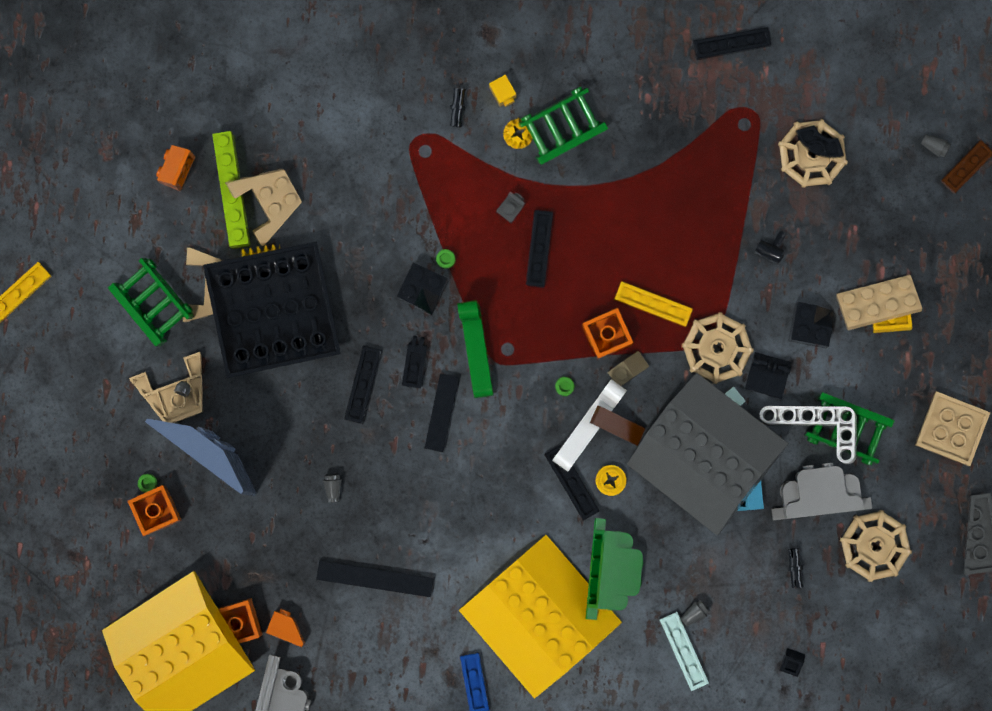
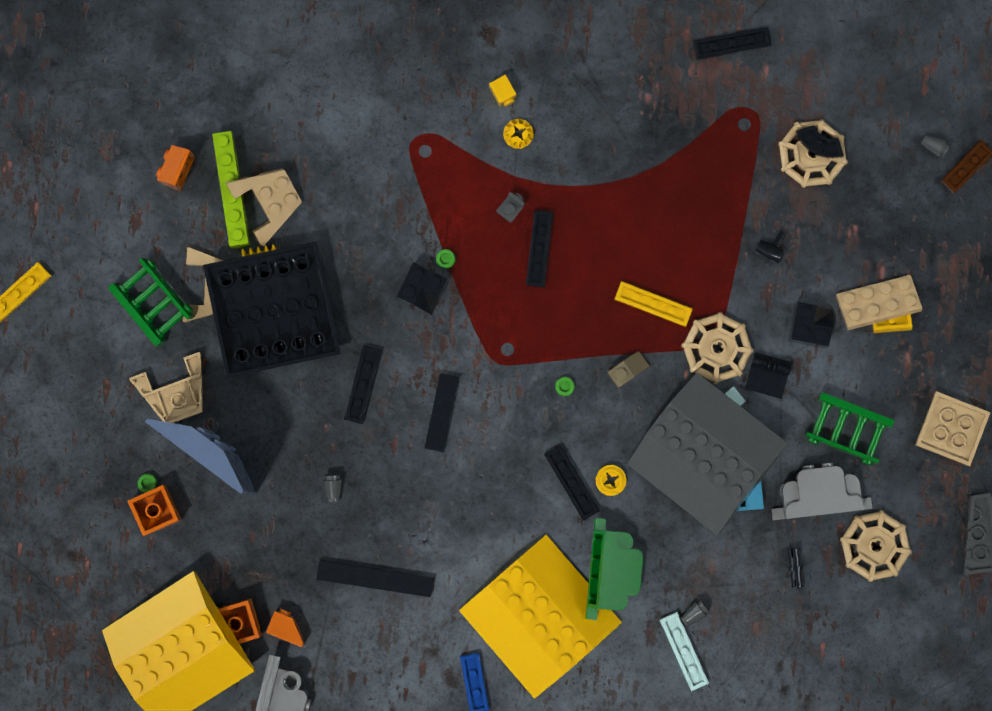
(183, 389): dark grey hinge -> none
(414, 363): black hinge -> none
(457, 107): black pin -> none
(476, 349): green beam -> none
(578, 135): green fence -> none
(585, 430): white beam -> none
(607, 333): orange slope -> none
(617, 425): reddish brown tile -> none
(792, 662): black slope -> none
(817, 419): white beam -> none

